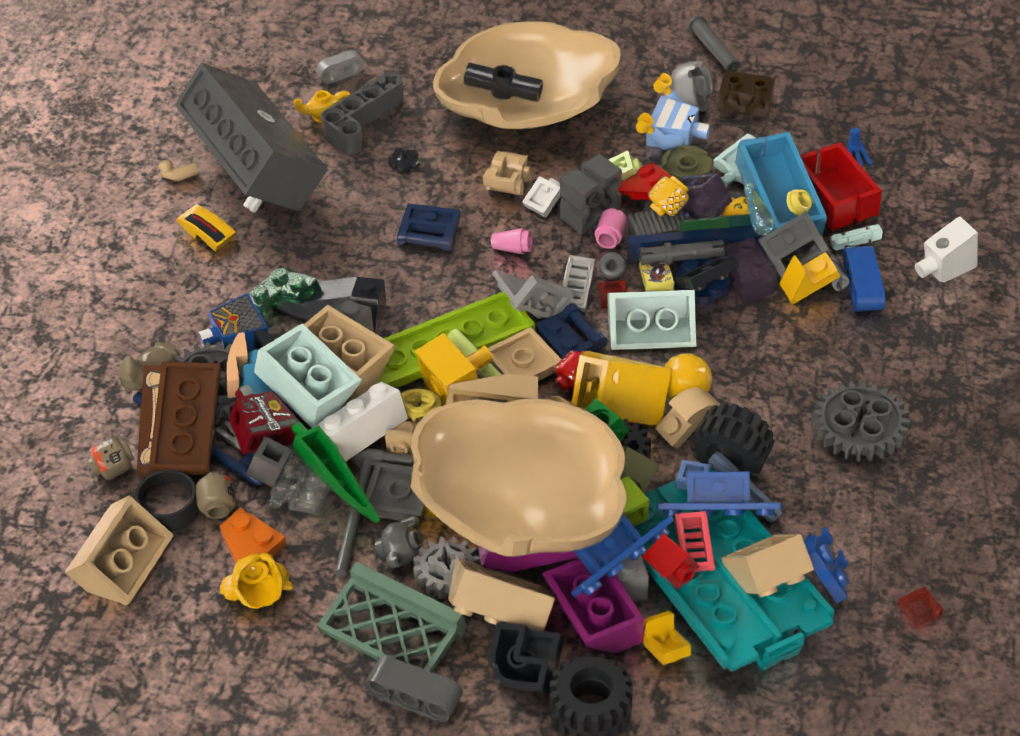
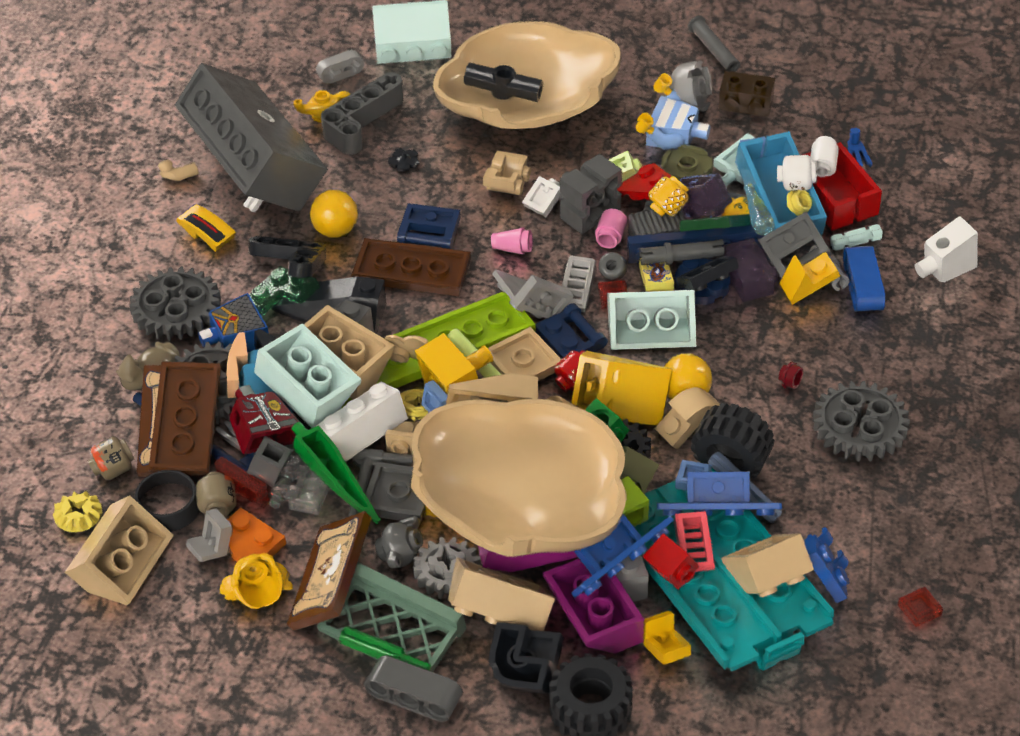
(76, 521): none -> light yellow gear
(174, 302): none -> dark grey gear
(214, 538): none -> light grey bracket
(245, 483): none -> clear red tile
(302, 256): none -> black beam
(329, 571): none -> tile
(333, 213): none -> yellow piece
(377, 647): none -> green axle
(405, 347): none -> tan plate
(412, 31): none -> light aqua slope
(413, 266): none -> reddish brown tile
(433, 396): none -> medium blue tile
(791, 375): none -> dark red plate
(797, 172): none -> white head
(825, 154): none -> white brick

